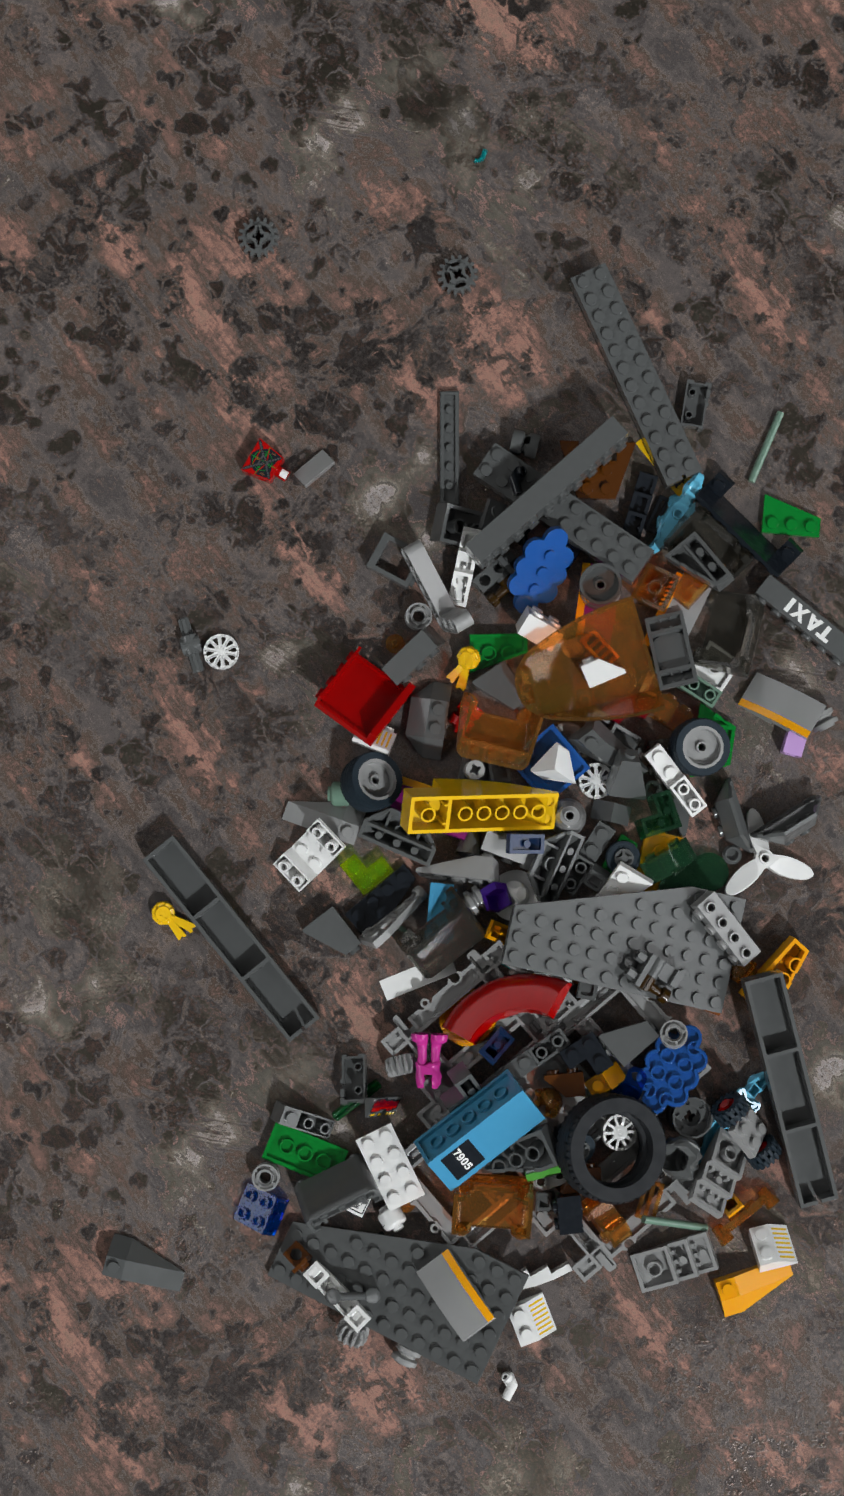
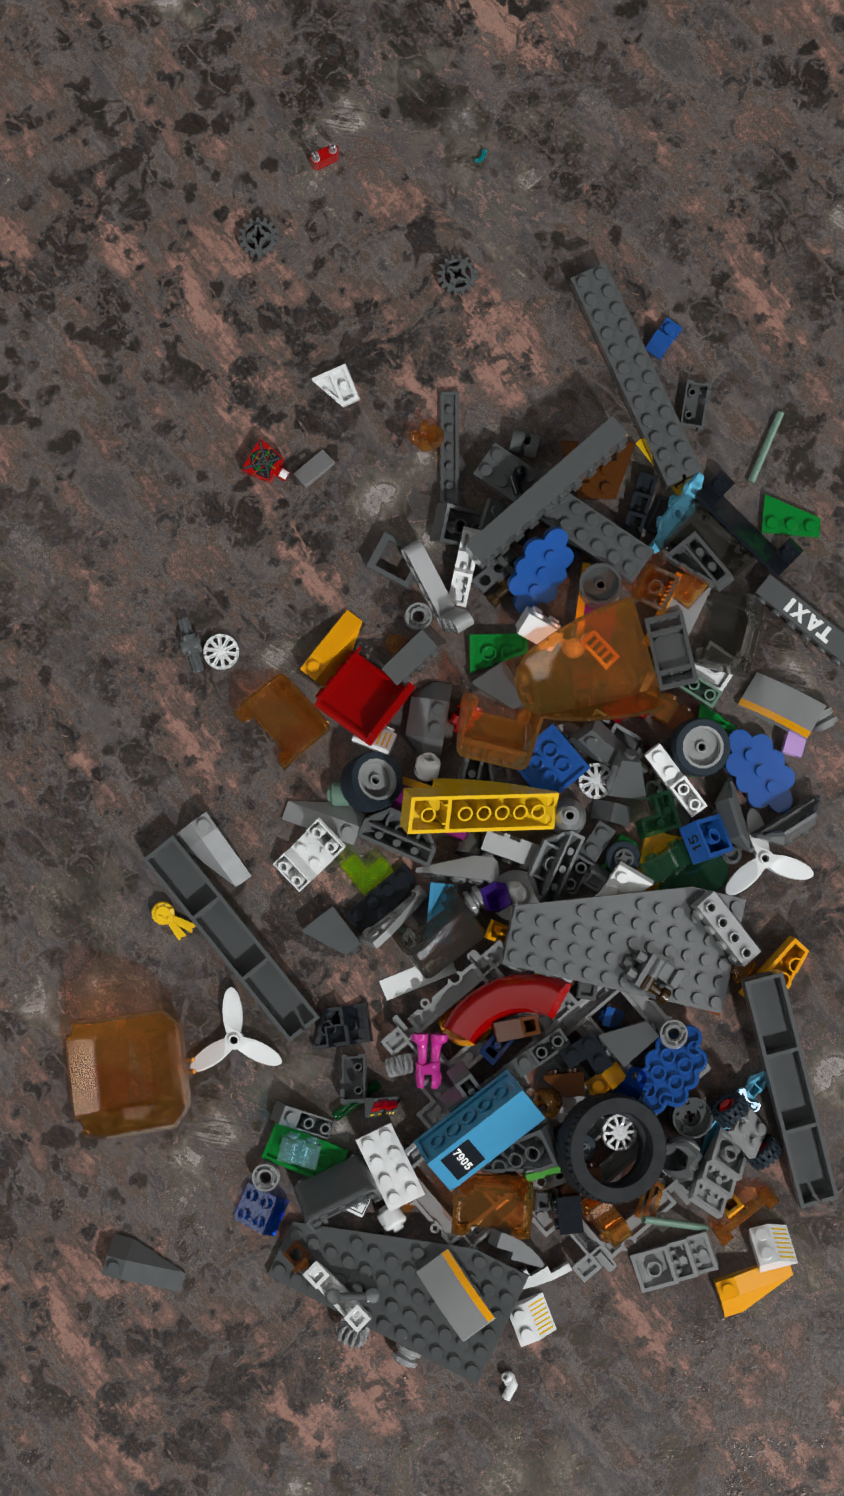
(128, 1073): none -> clear orange windscreen
(210, 846): none -> light grey wedge
(233, 1023): none -> white piece
(285, 717): none -> clear orange windscreen
(300, 1150): none -> clear light blue brick
(324, 157): none -> red piece
(333, 649): none -> light orange wedge
(338, 385): none -> white wing
(344, 1026): none -> black slope
(427, 767): none -> white head
(428, 437): none -> clear orange hair
(468, 659): yellow piece -> none
(472, 767): light grey wheel -> none
(514, 1248): none -> slope
(516, 1028): none -> reddish brown slope
(525, 843): dark blue slope -> none
(555, 765): white slope -> none
(599, 671): white slope -> none
(611, 1017): none -> blue bracket
(663, 338): none -> blue slope
(706, 839): none -> blue brick
(759, 771): none -> blue plate

